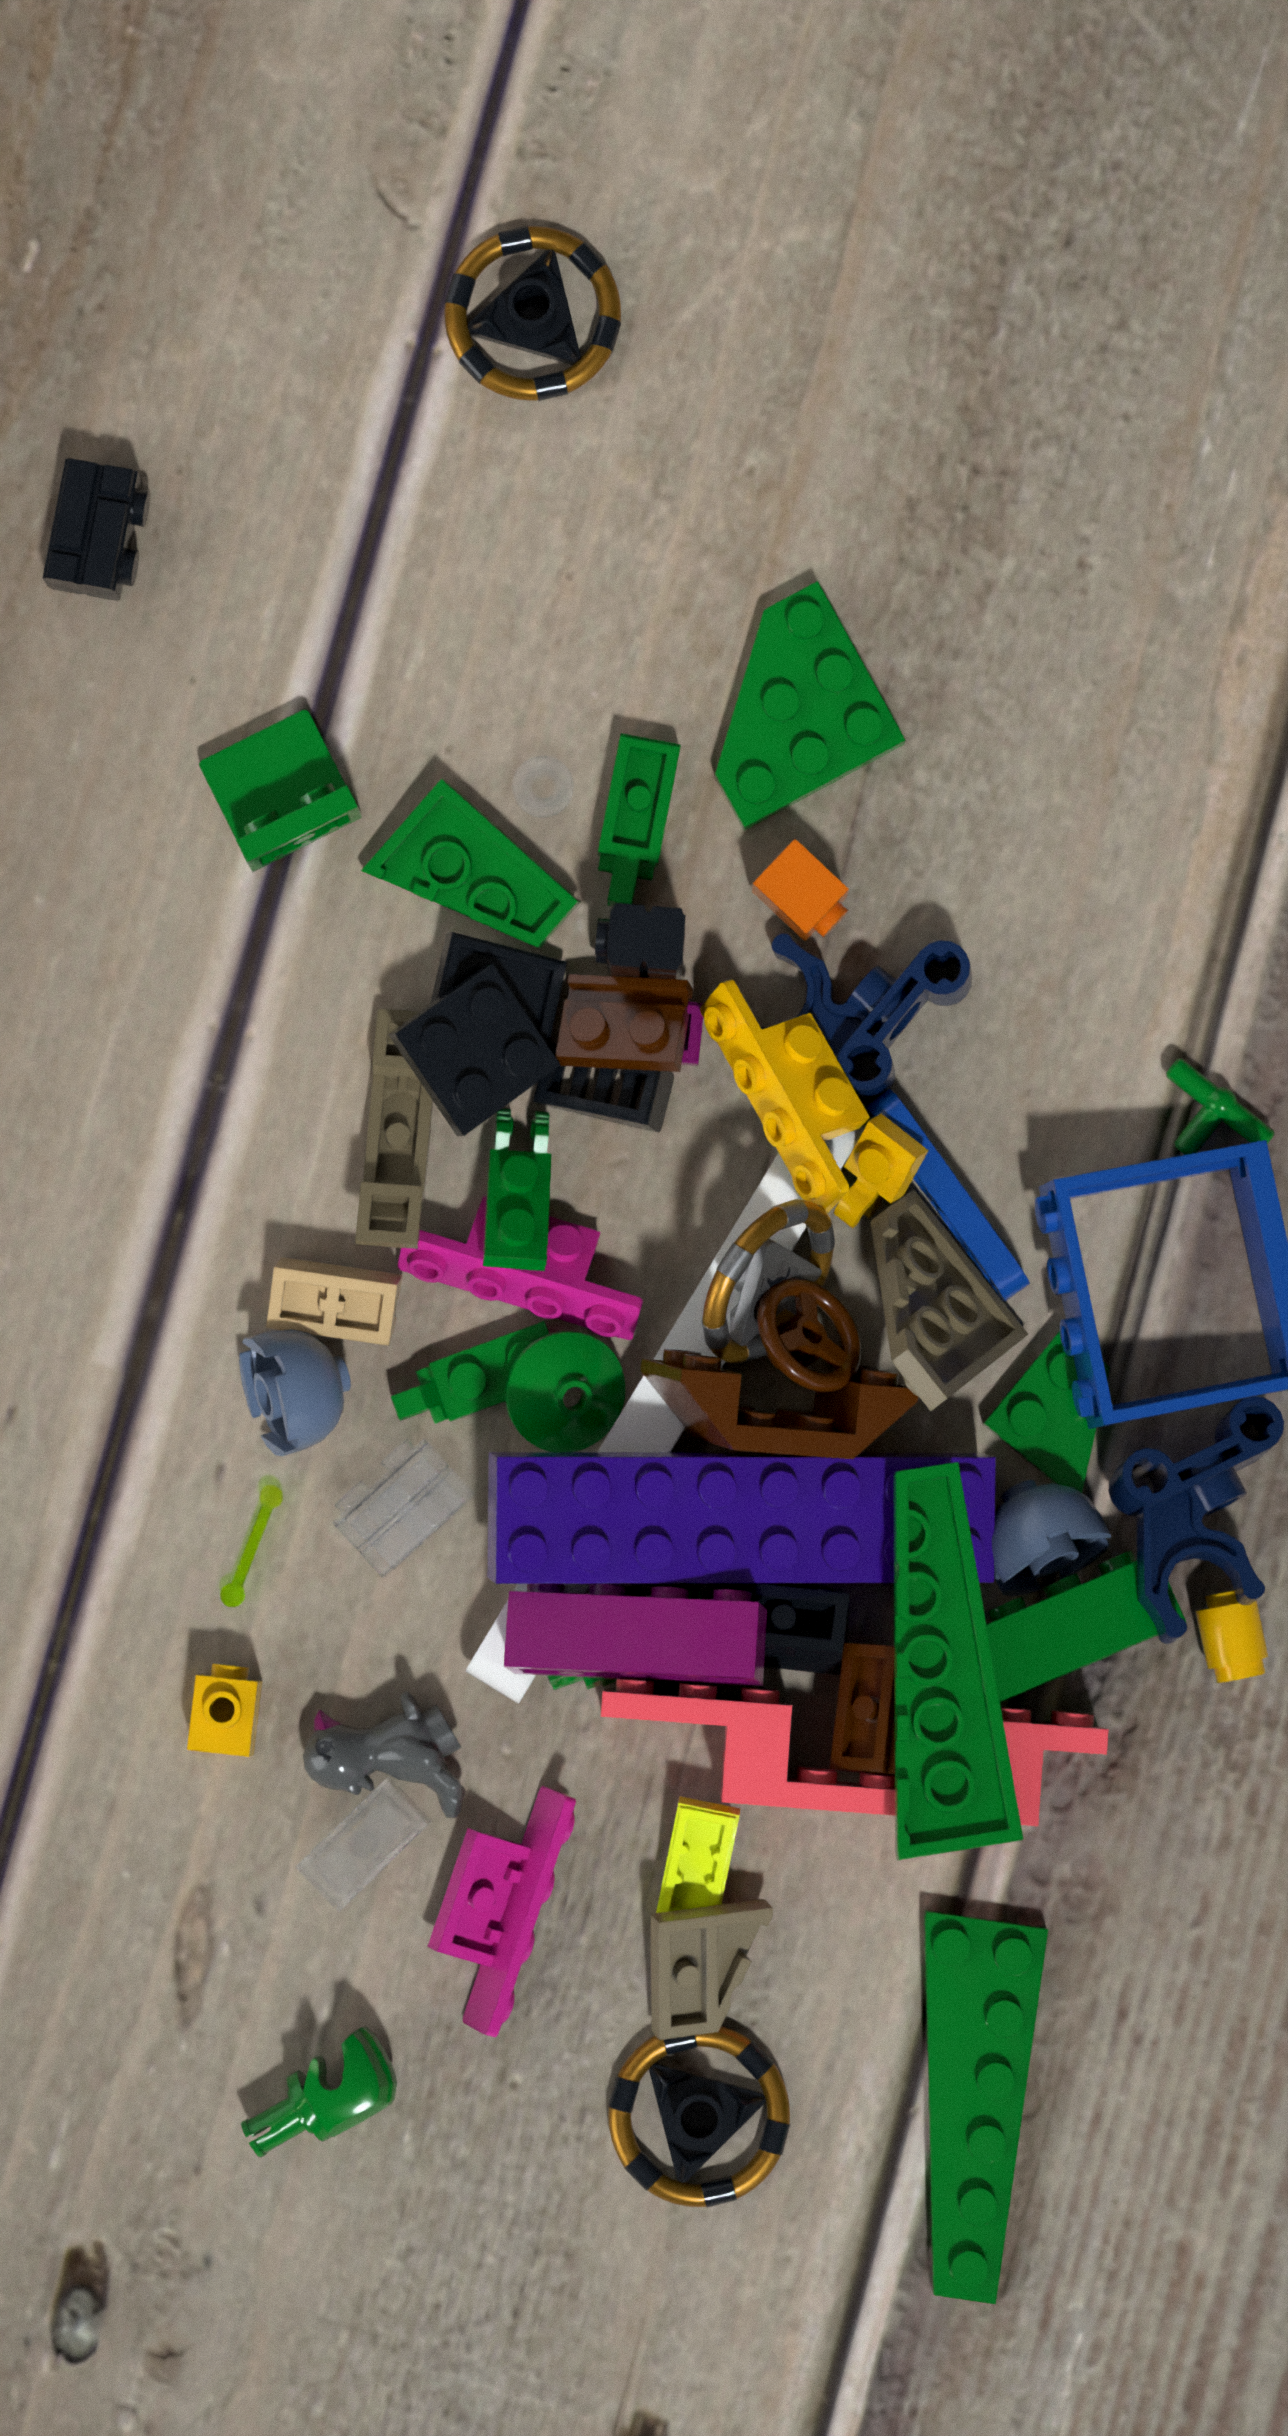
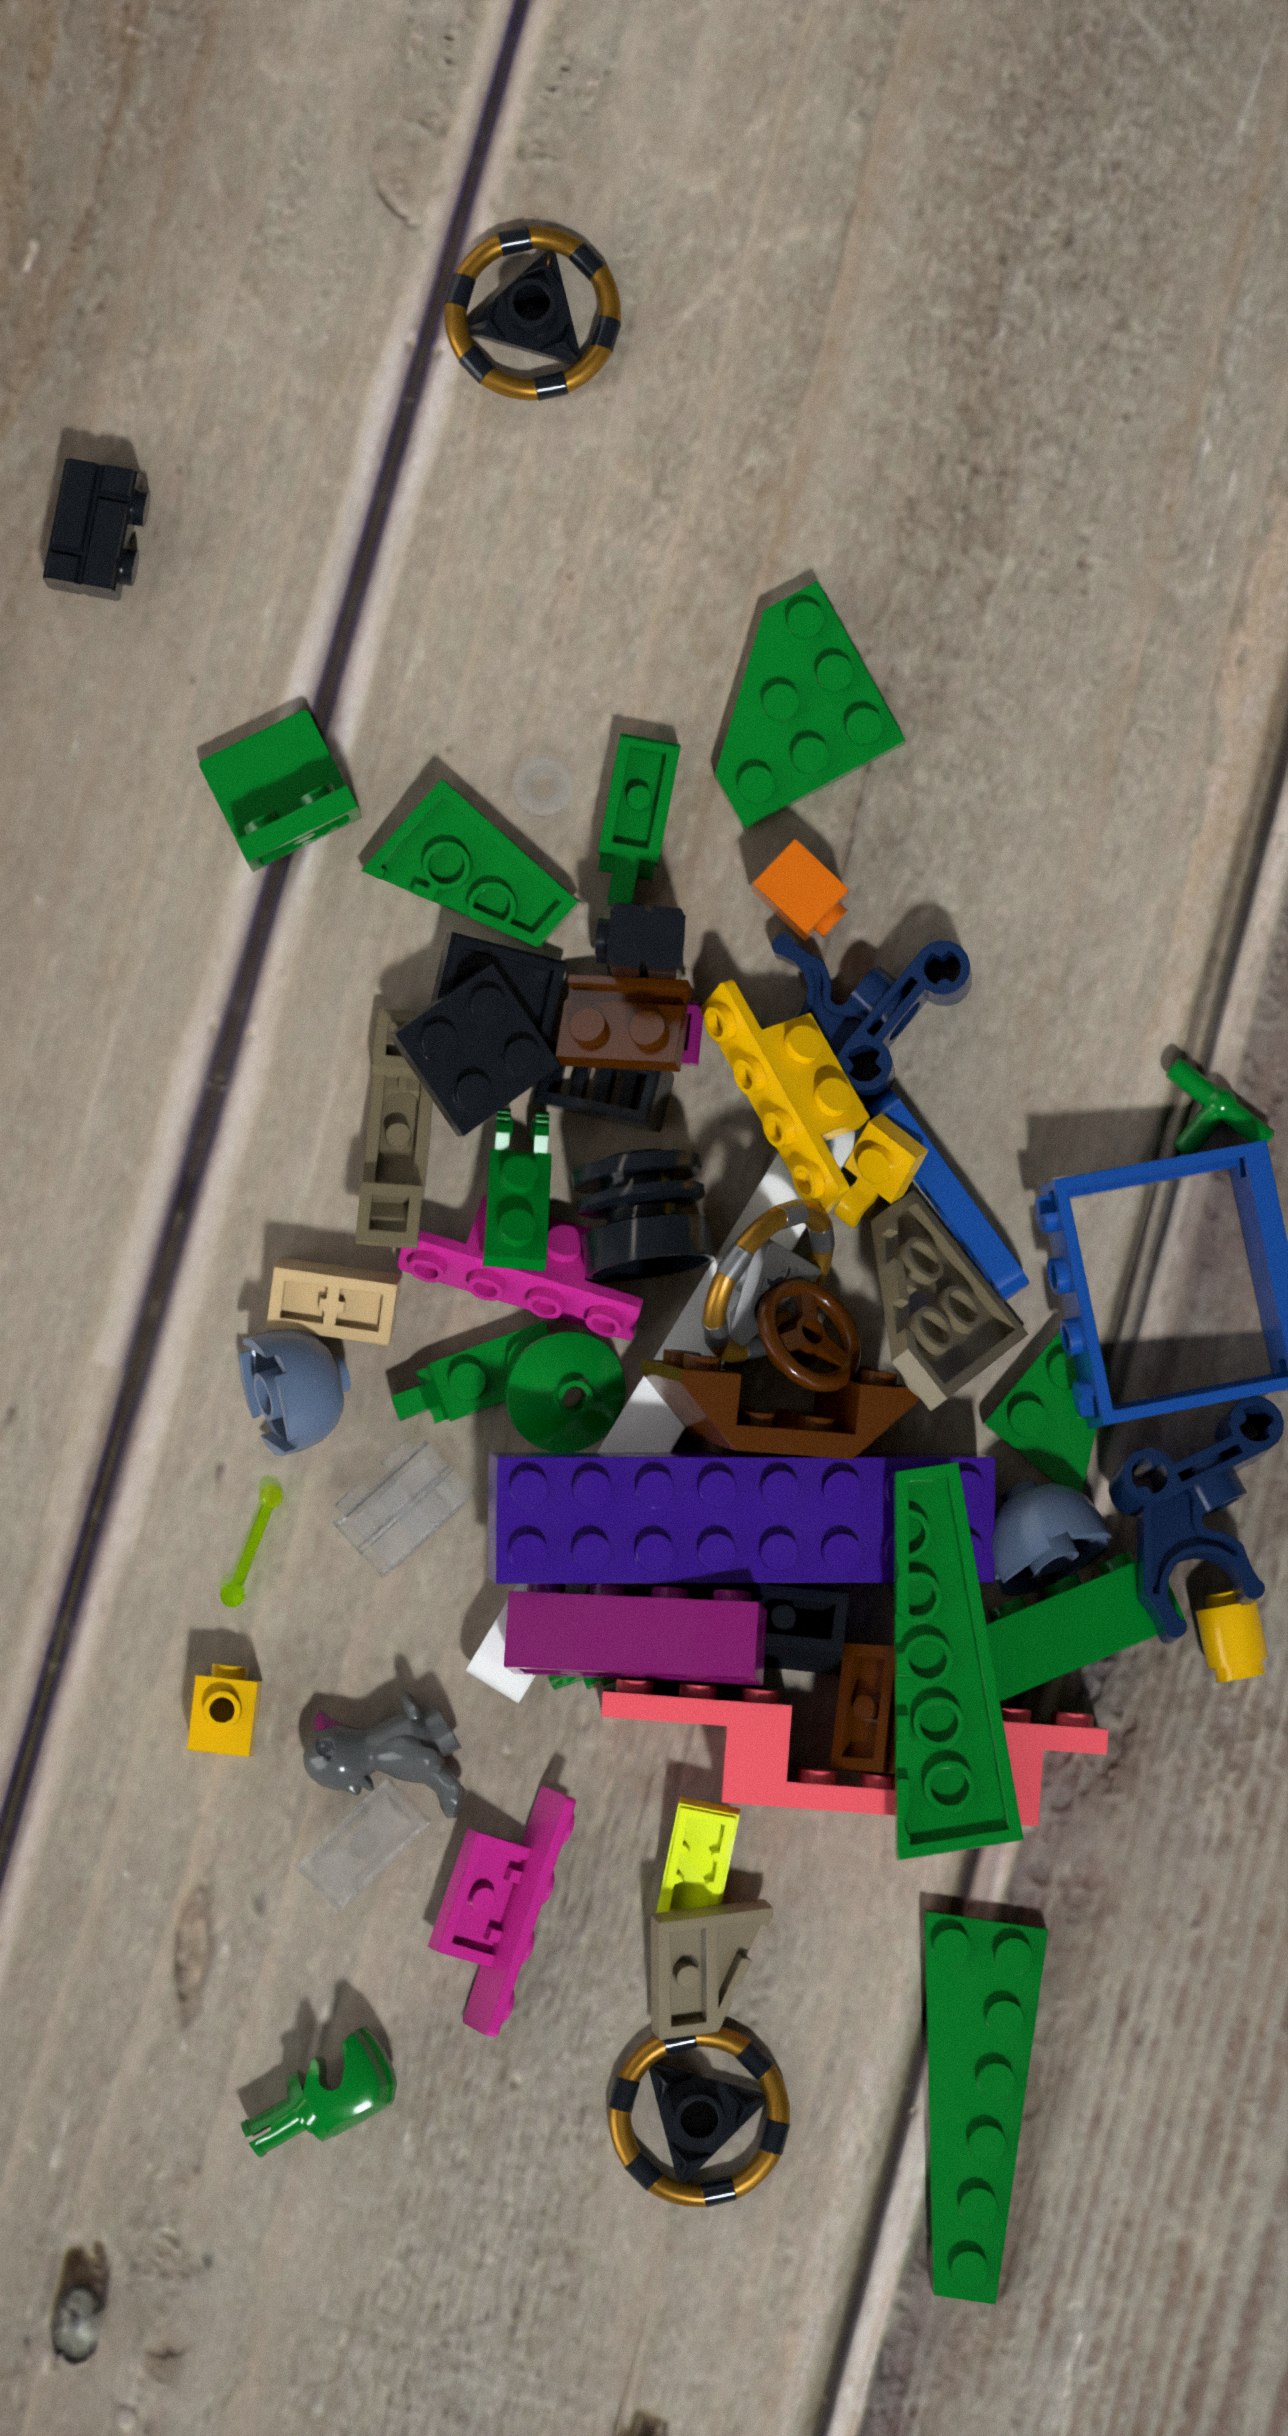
(641, 1203): none -> black wheel

